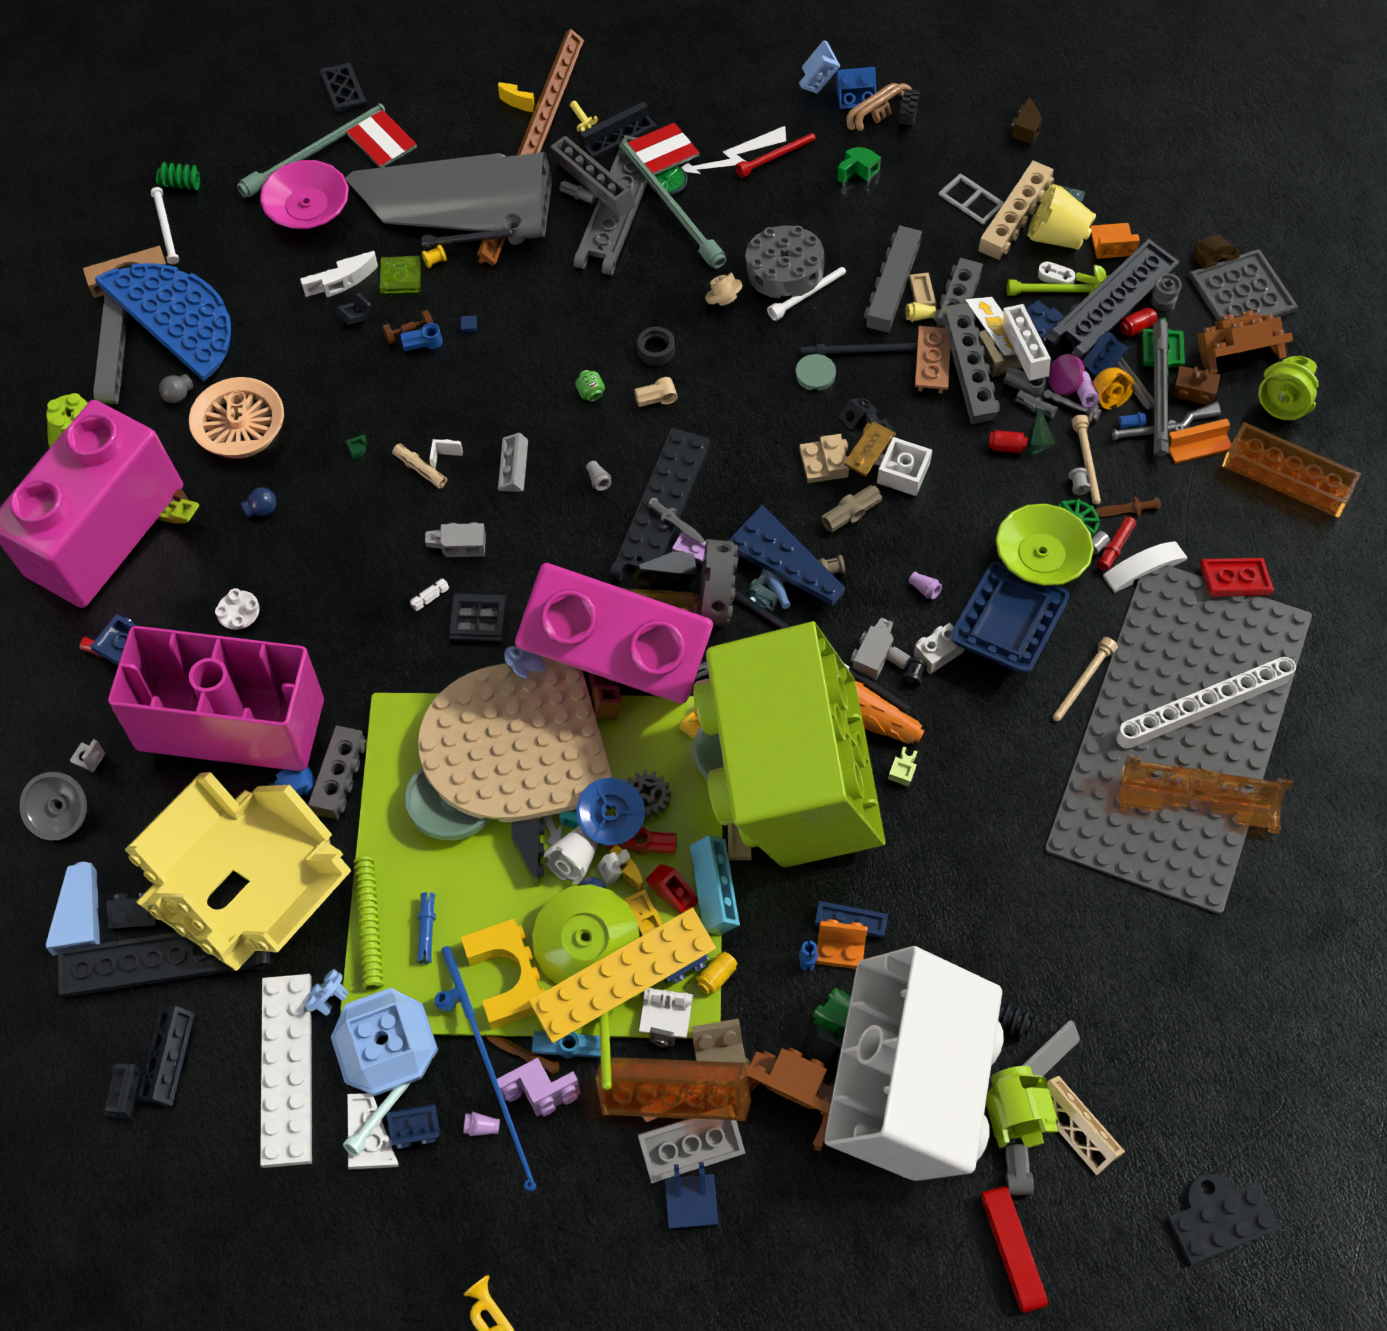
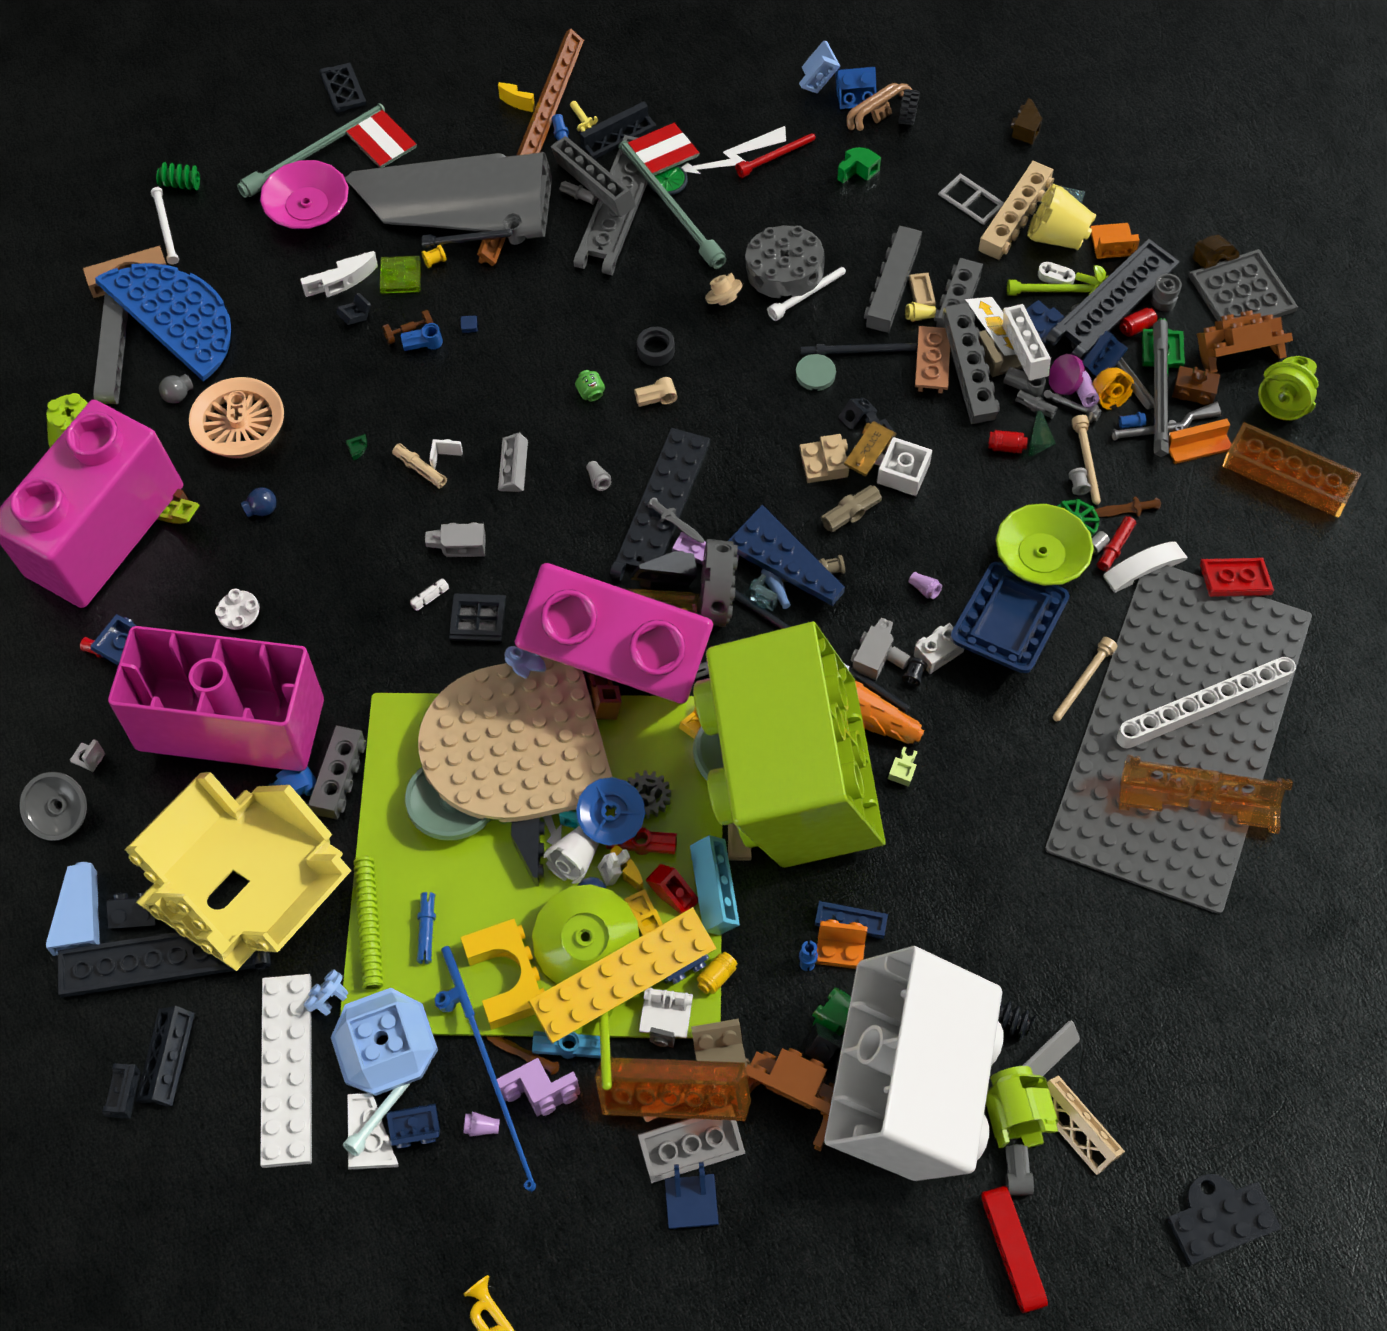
(559, 127): none -> blue pin

